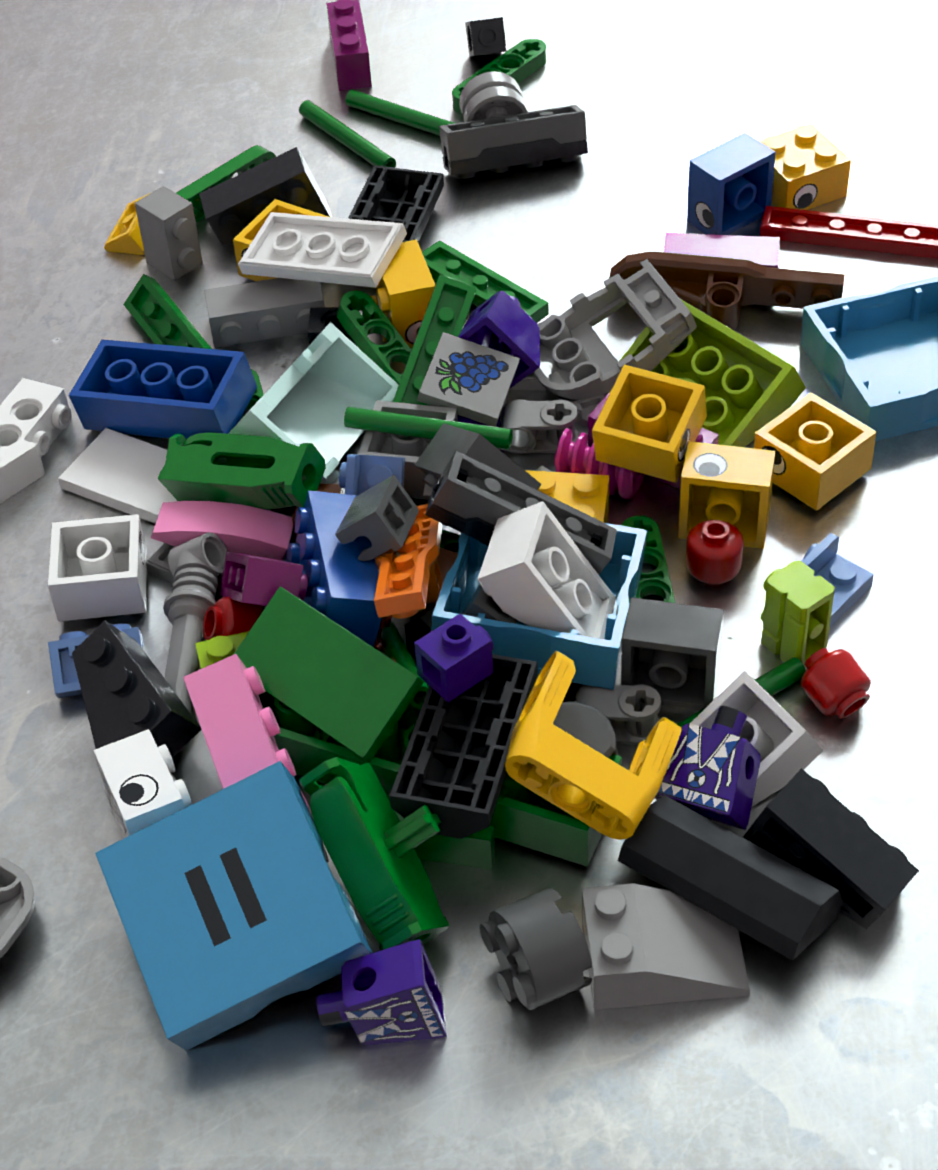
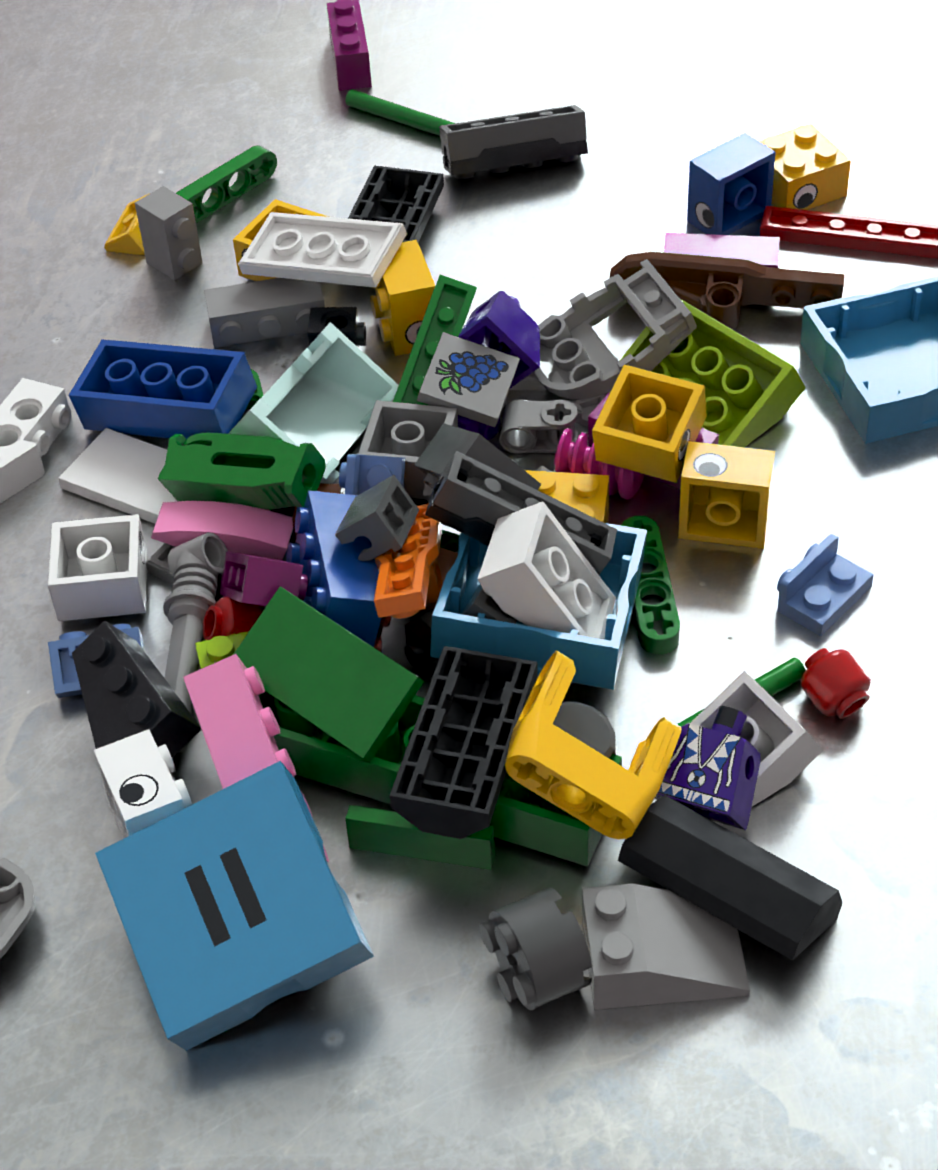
(161, 316): green plate -> none
(242, 198): black wedge -> none
(345, 135): green piece -> none
(374, 322): green beam -> none
(376, 852): green piece -> none
(388, 997): dark purple torso -> none
(396, 649): green piece -> none
(419, 426): green piece -> none
(451, 263): green plate -> none
(454, 657): dark purple brick -> none
(485, 36): black brick -> none
(491, 96): light grey wheel -> none
(517, 62): green beam -> none
(623, 709): light grey piece -> none
(673, 651): dark grey brick -> none
(714, 551): red head -> none
(796, 612): lime brick -> none
(817, 450): yellow brick -> none
(834, 845): black wedge -> none

